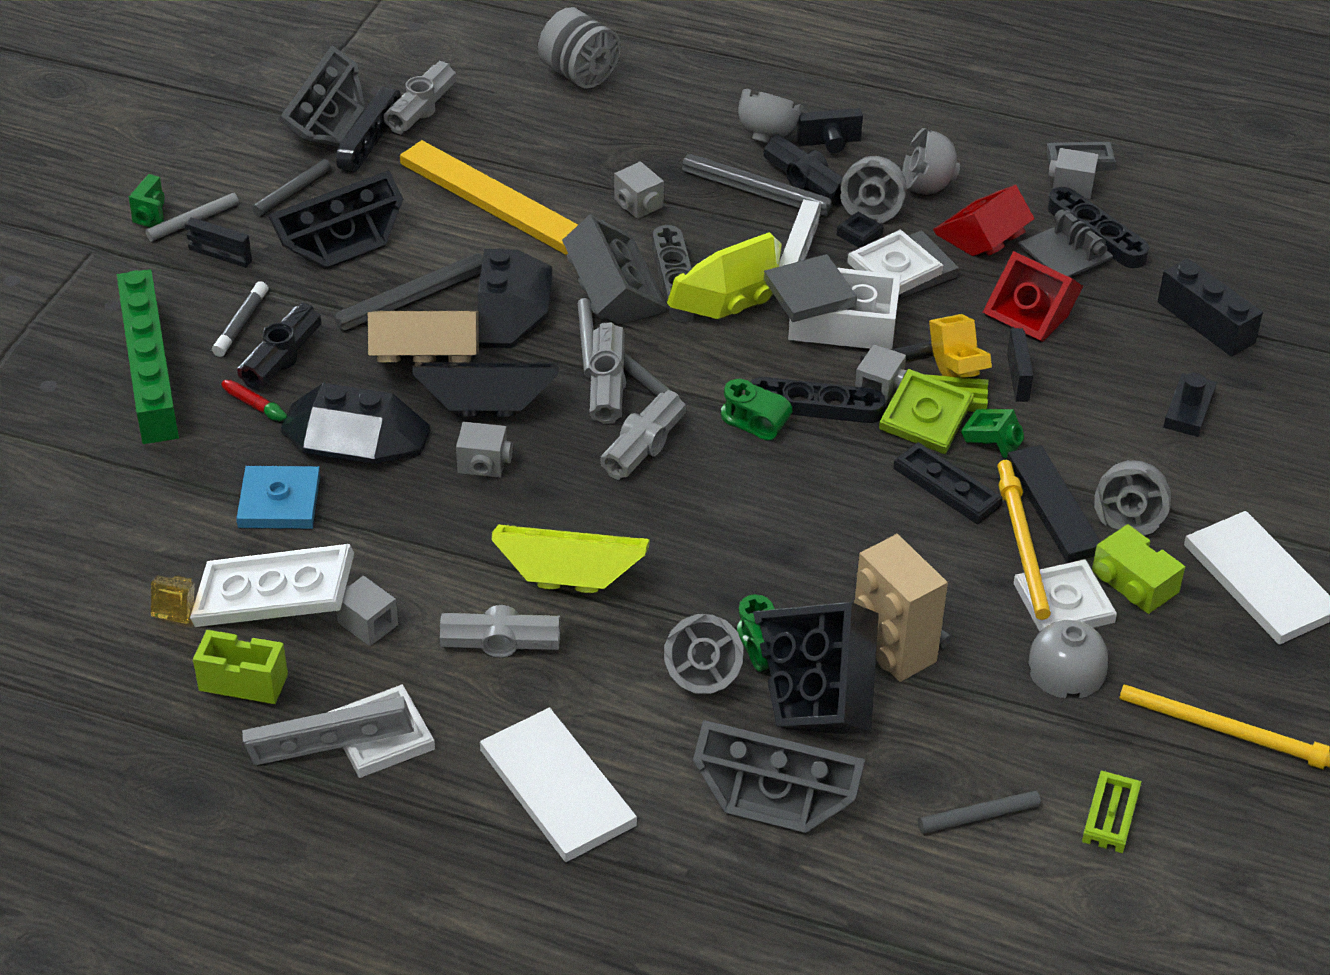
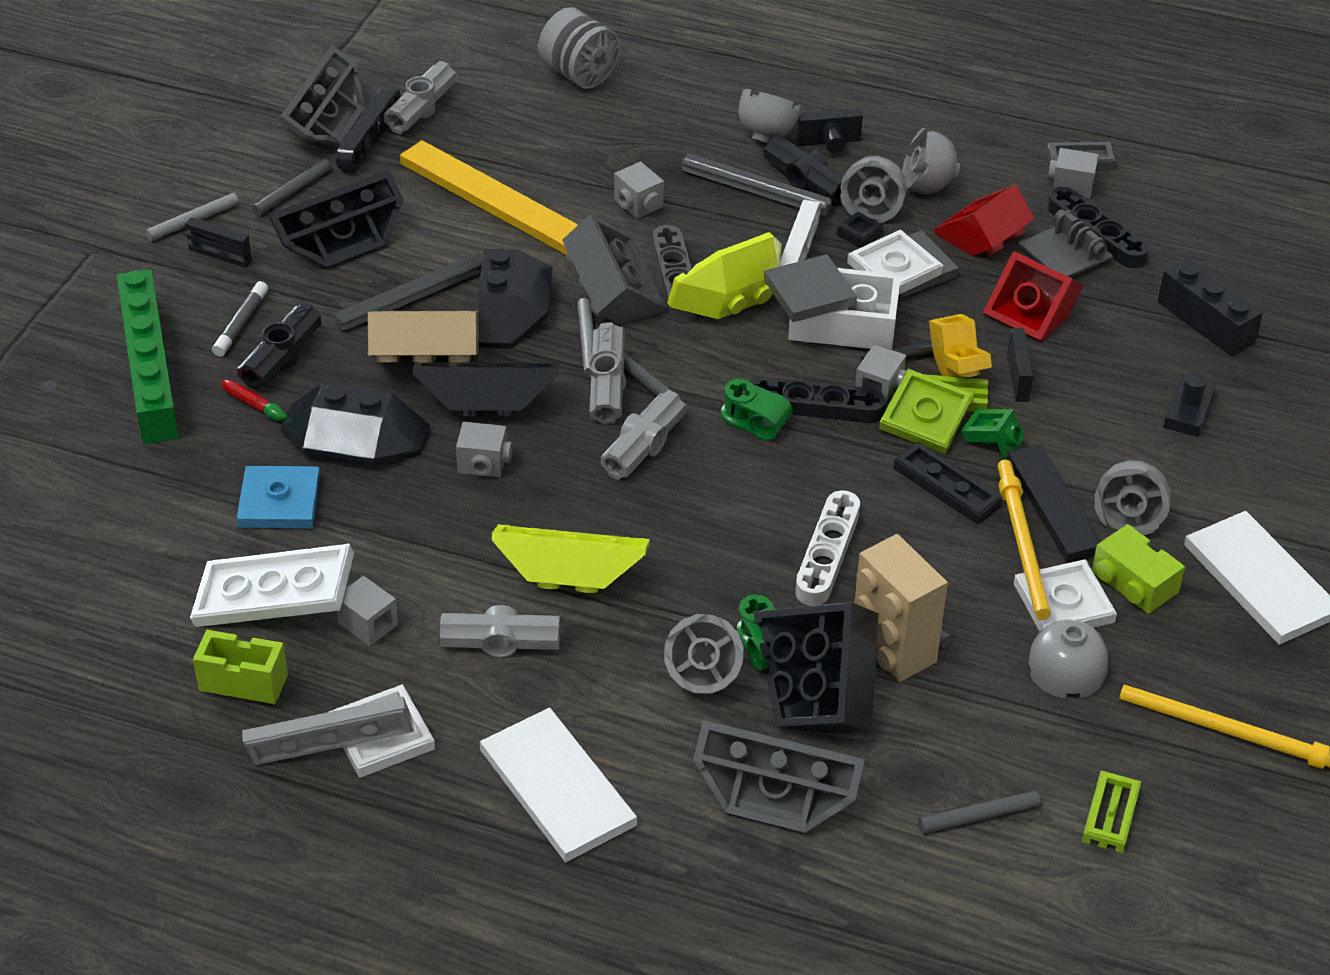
(147, 202): green bracket -> none
(172, 598): clear yellow tile -> none
(830, 547): none -> white beam

